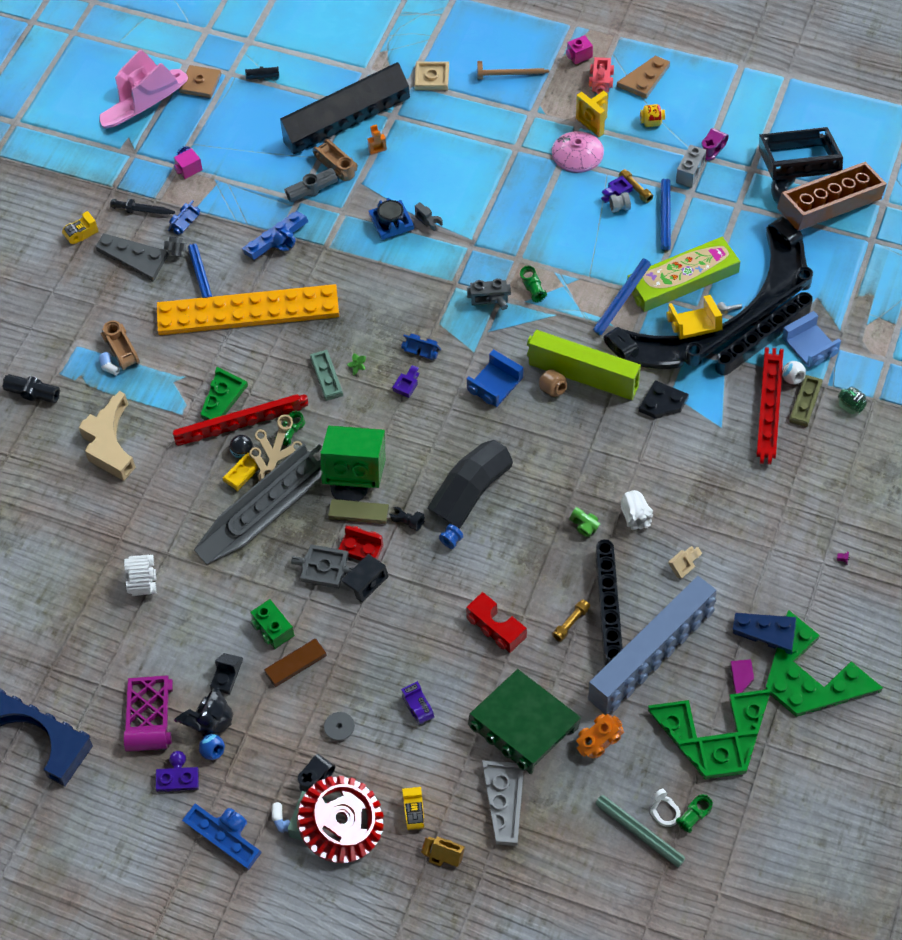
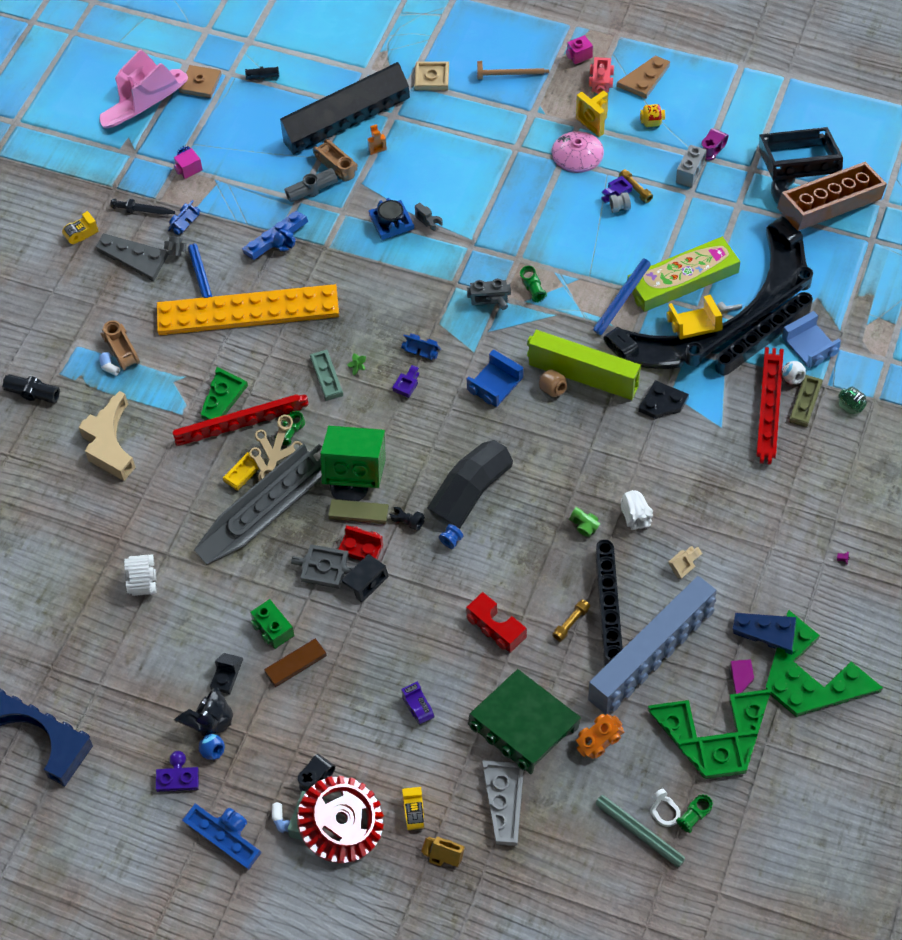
(151, 736): magenta piece -> none
(240, 445): black piece -> none
(339, 726): dark grey piece -> none
(665, 215): blue axle -> none

